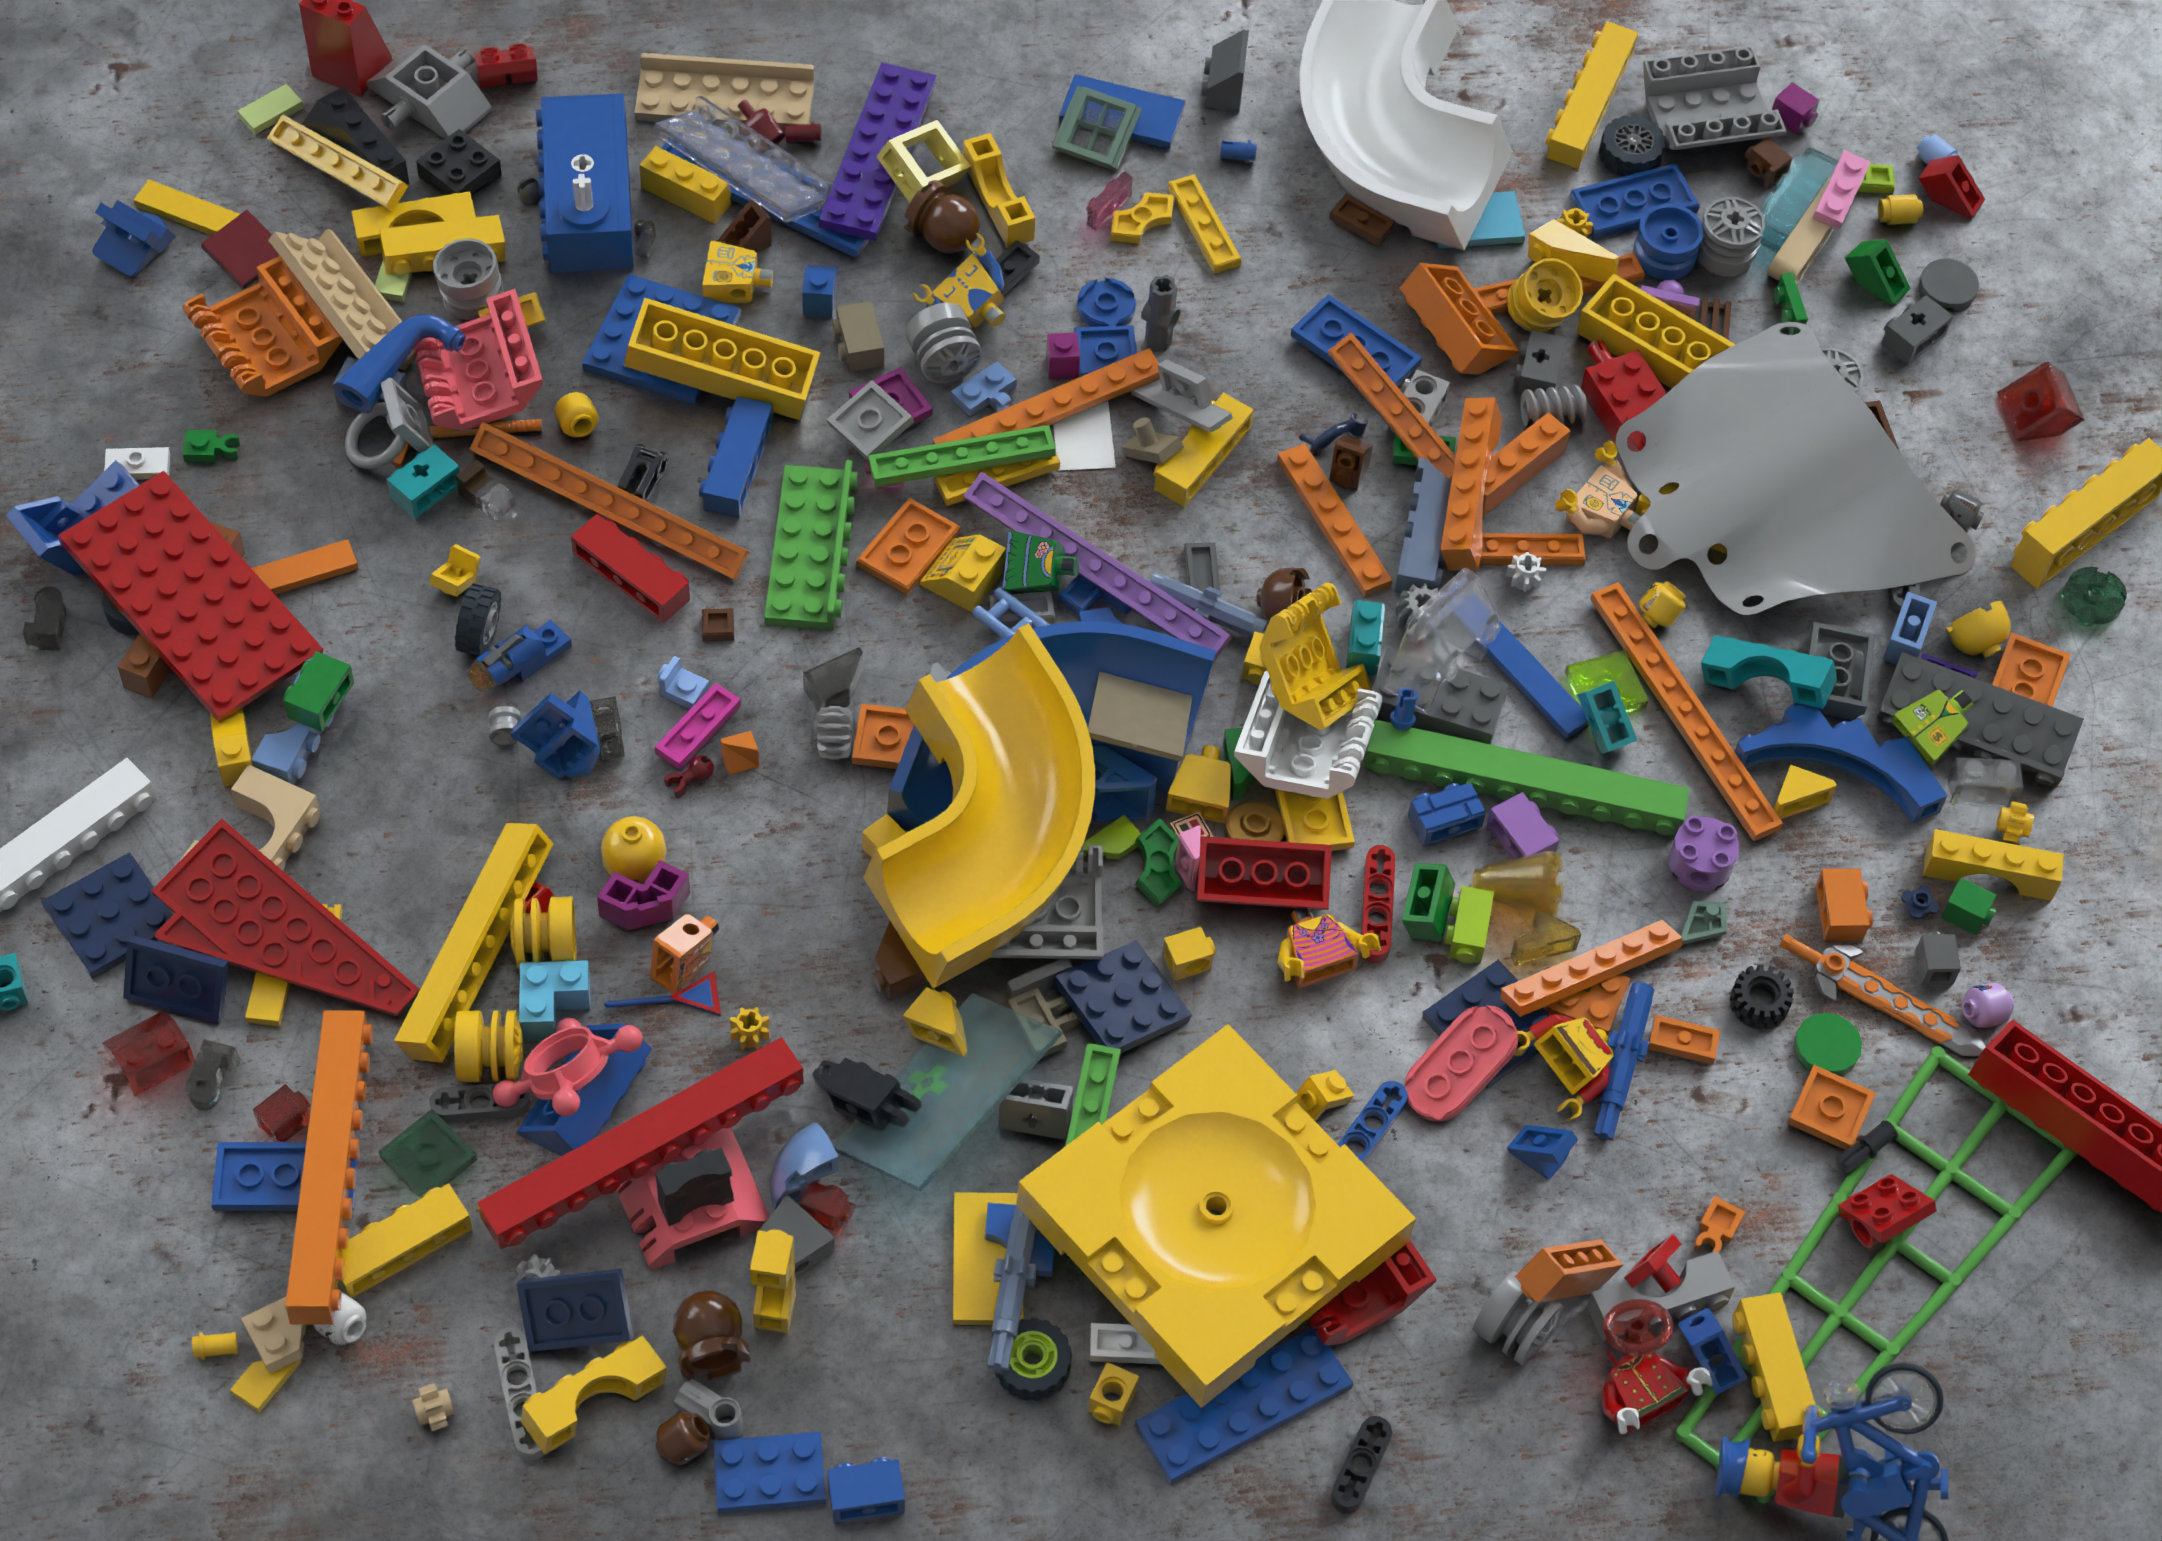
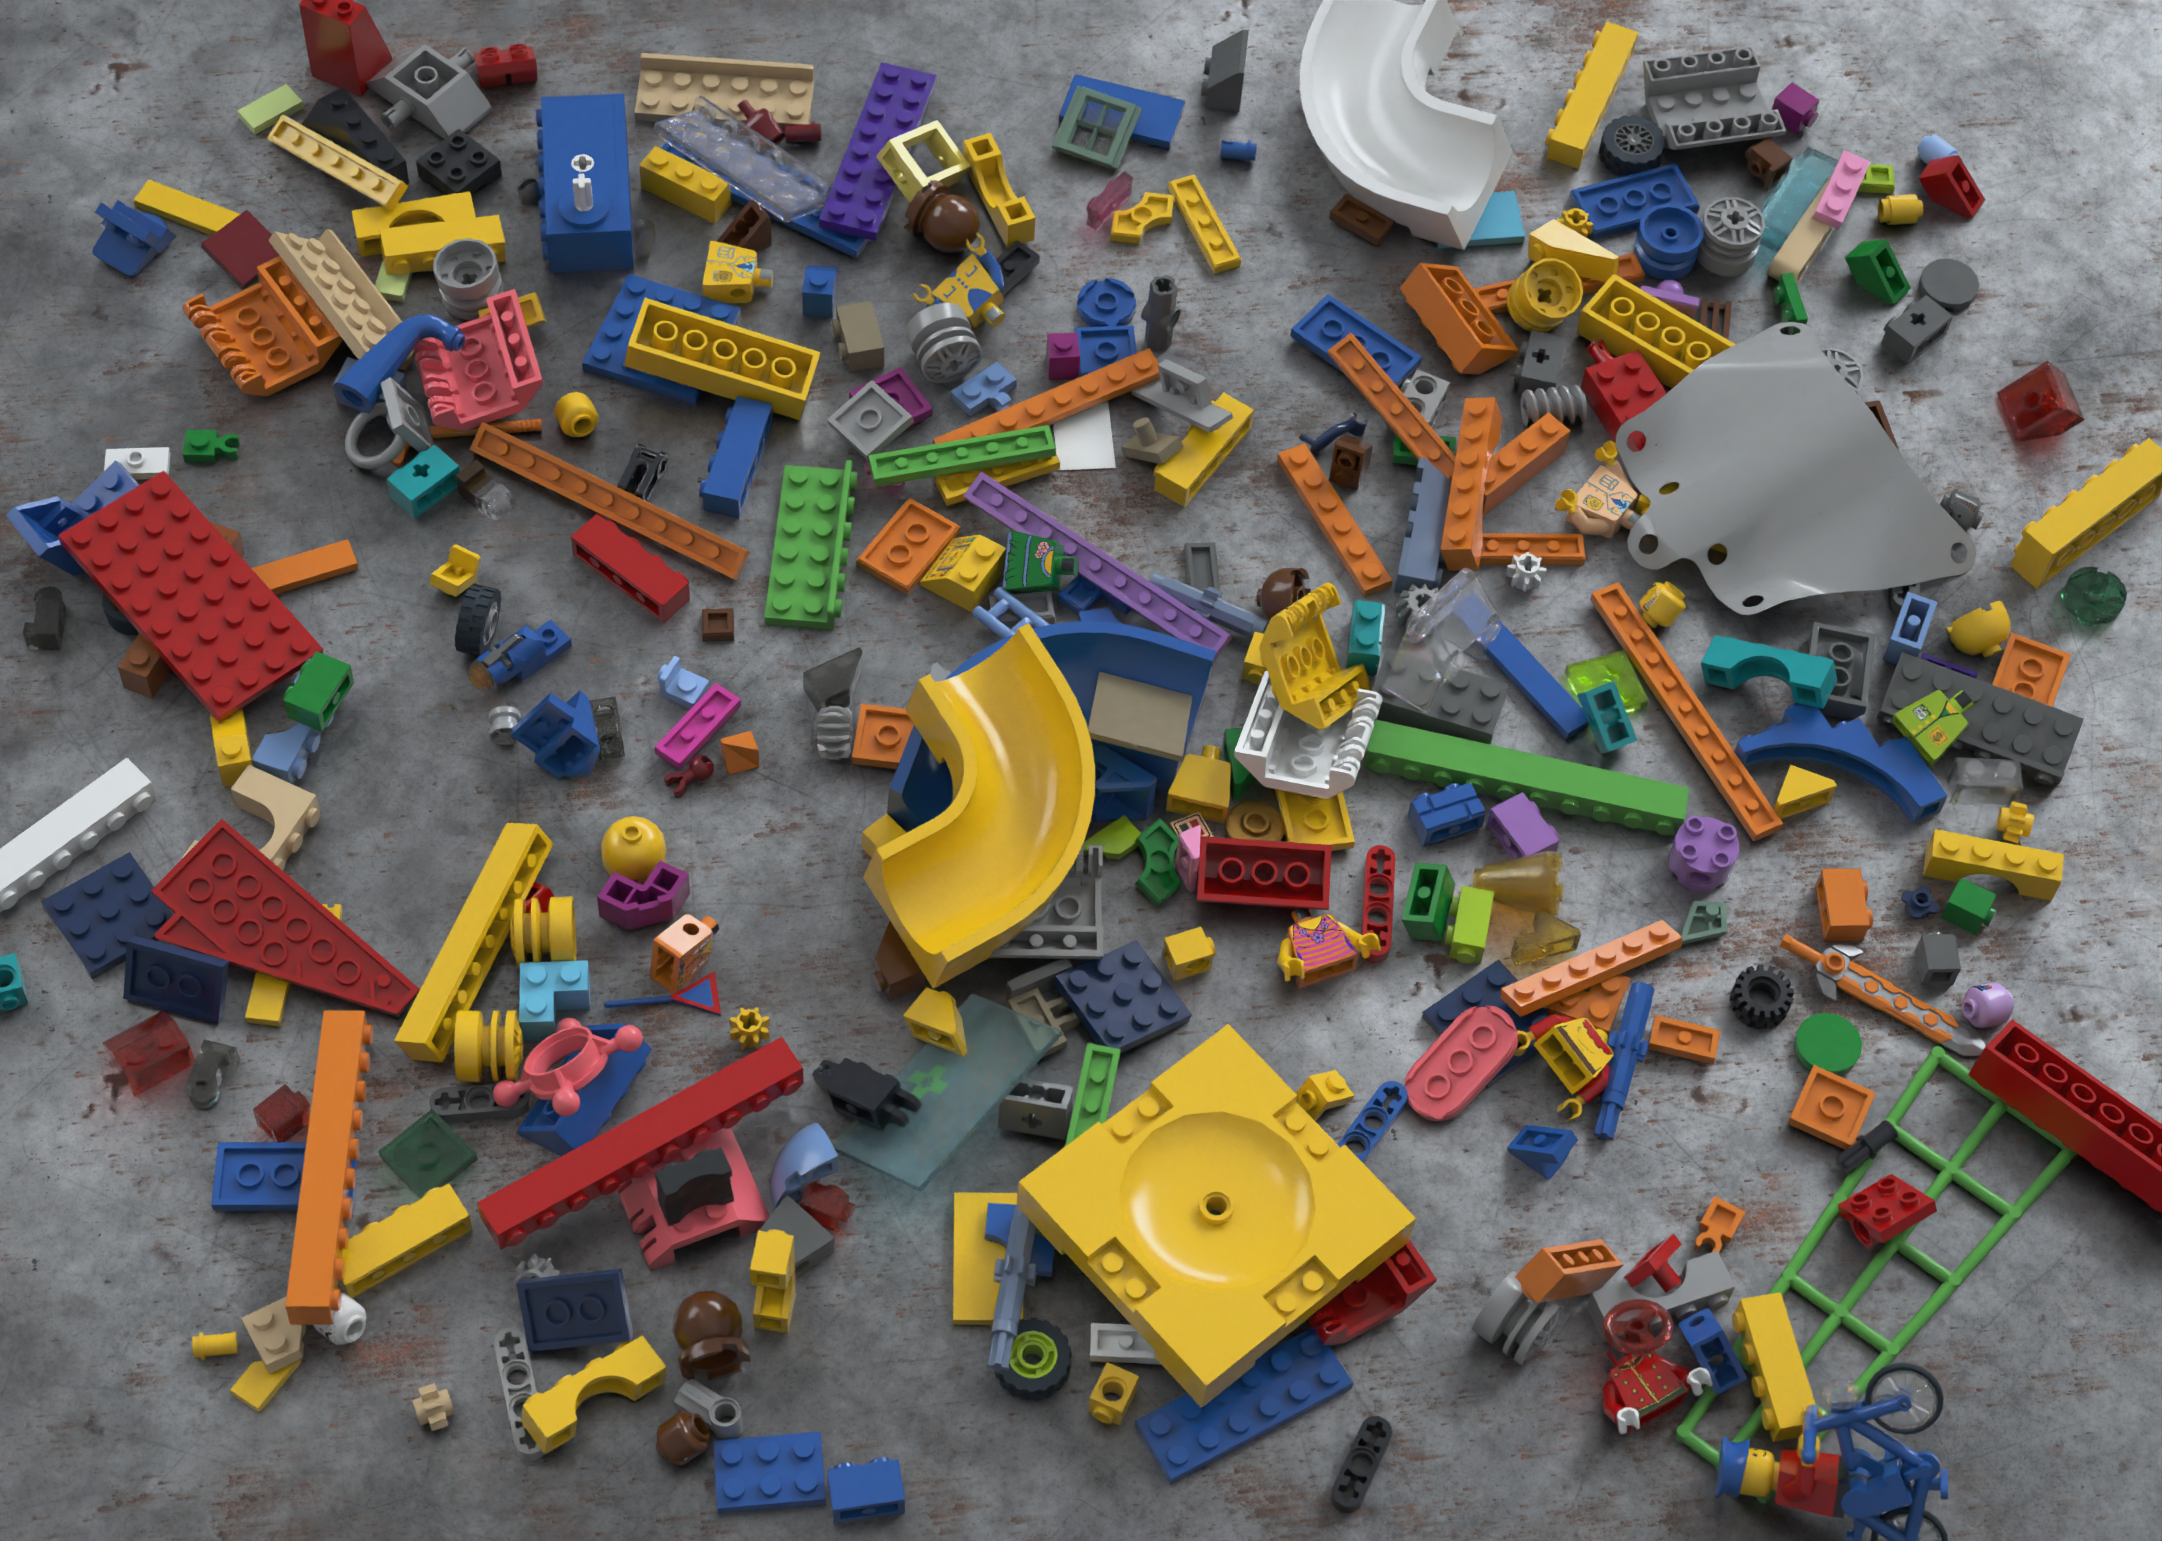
(1403, 716): blue pin -> none

